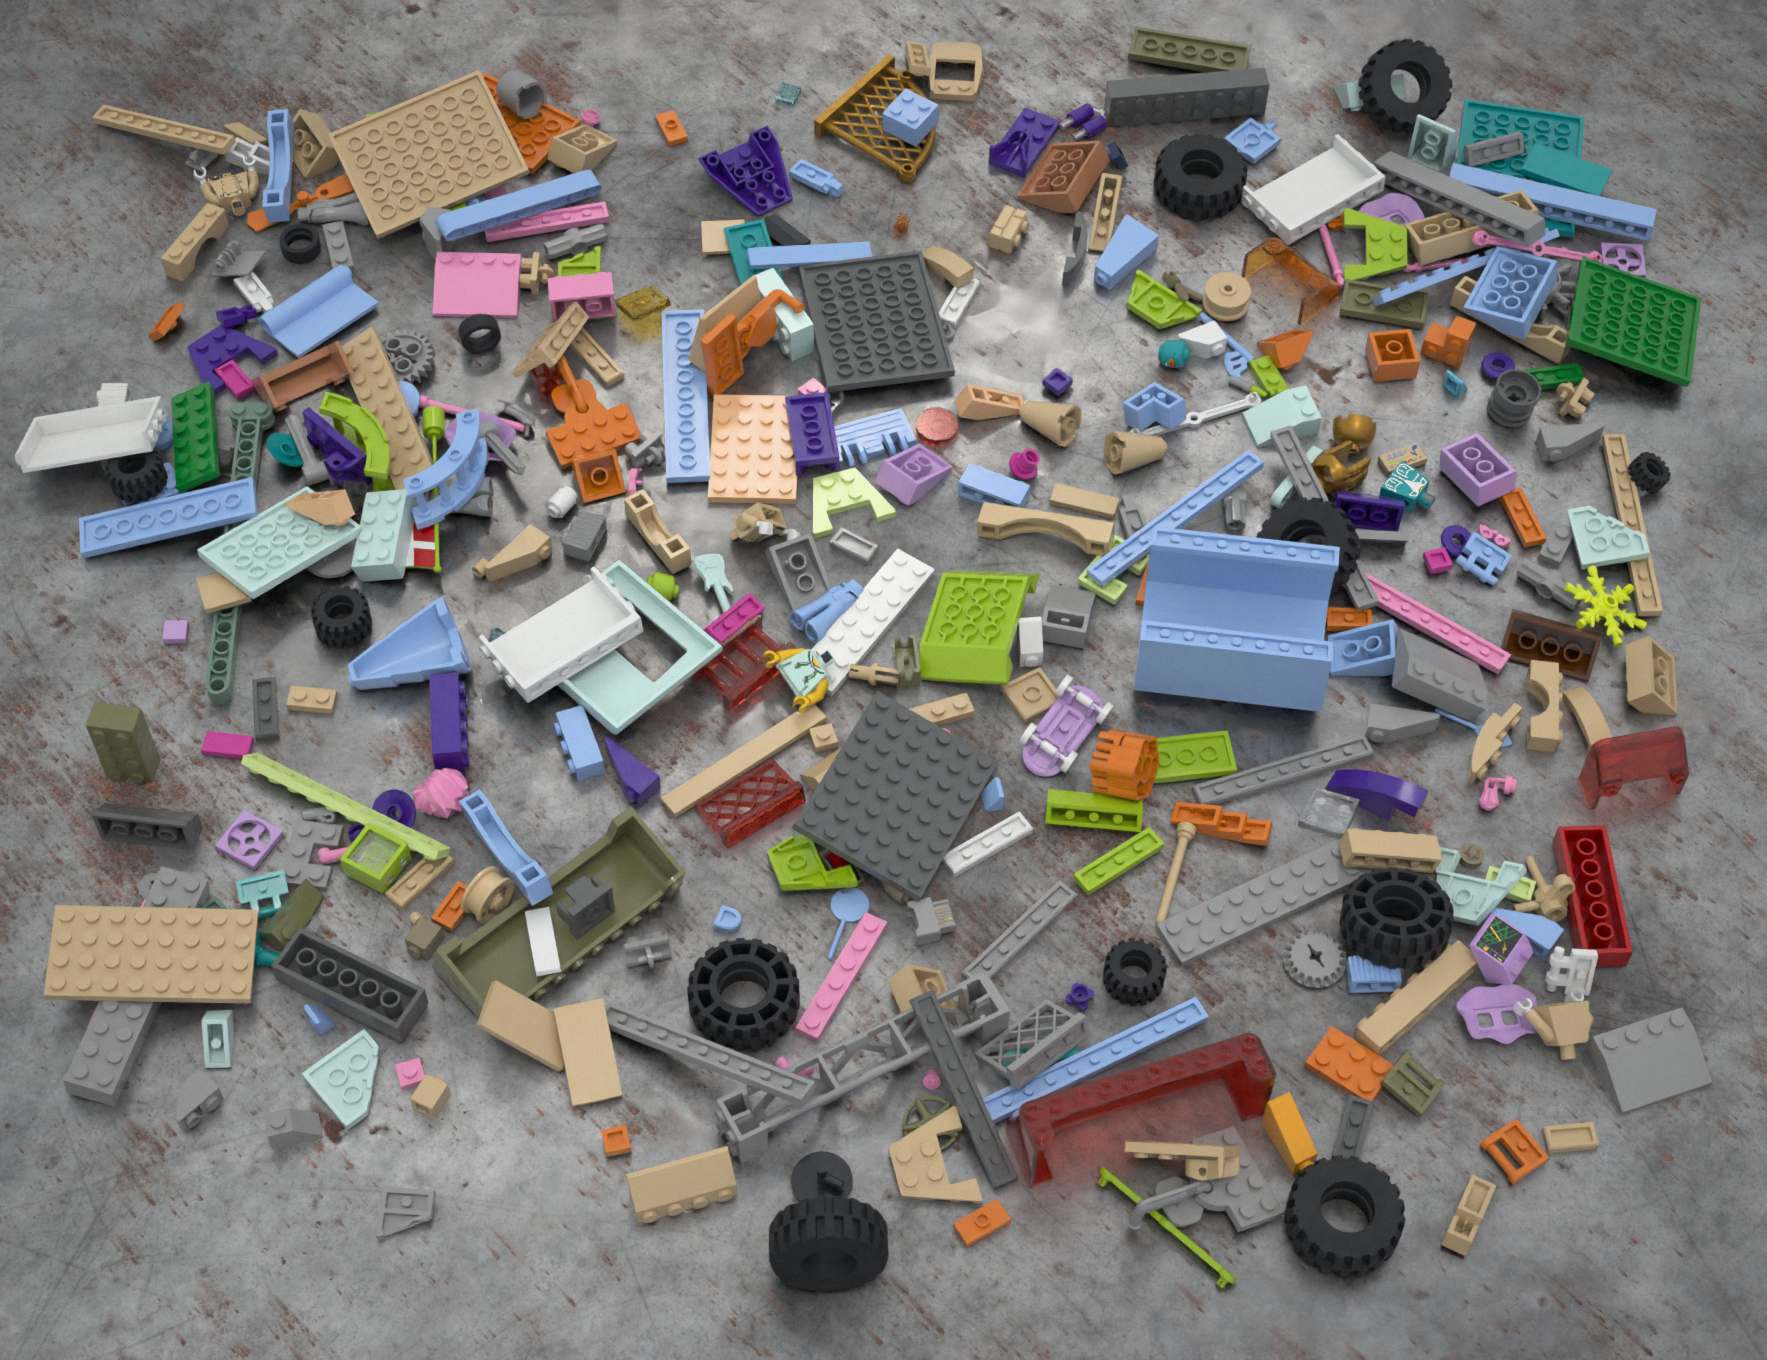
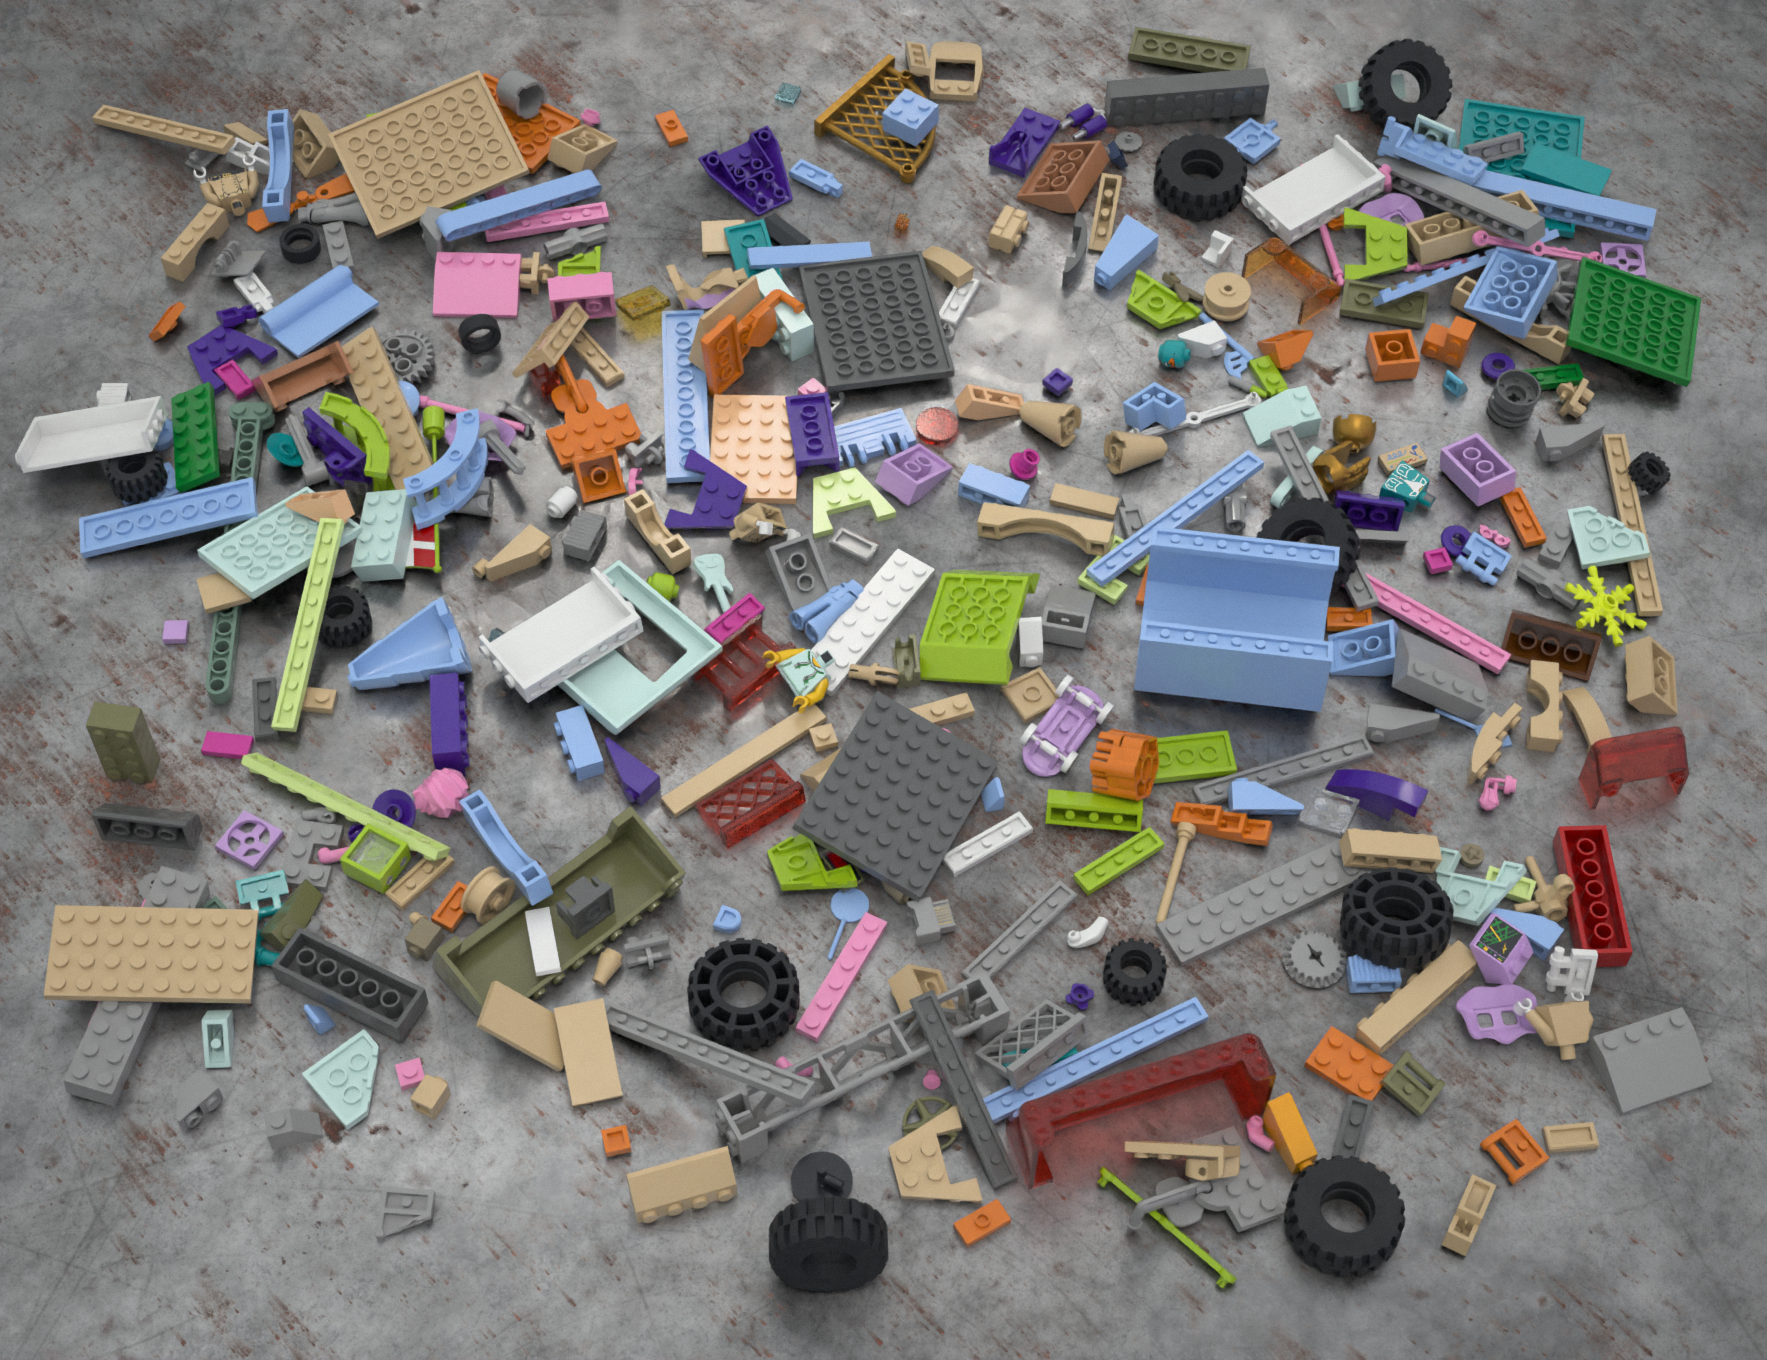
(308, 625): none -> yellowish green plate
(607, 965): none -> tan cone
(711, 291): none -> tan hips
(717, 500): none -> dark purple wing
(1089, 936): none -> white arm
(1128, 141): none -> light grey piece
(1219, 249): none -> white panel
(1256, 1134): none -> bright pink arm
(1258, 799): none -> light blue slope
(1385, 170): none -> bright pink arm
(1431, 154): none -> light blue hinge

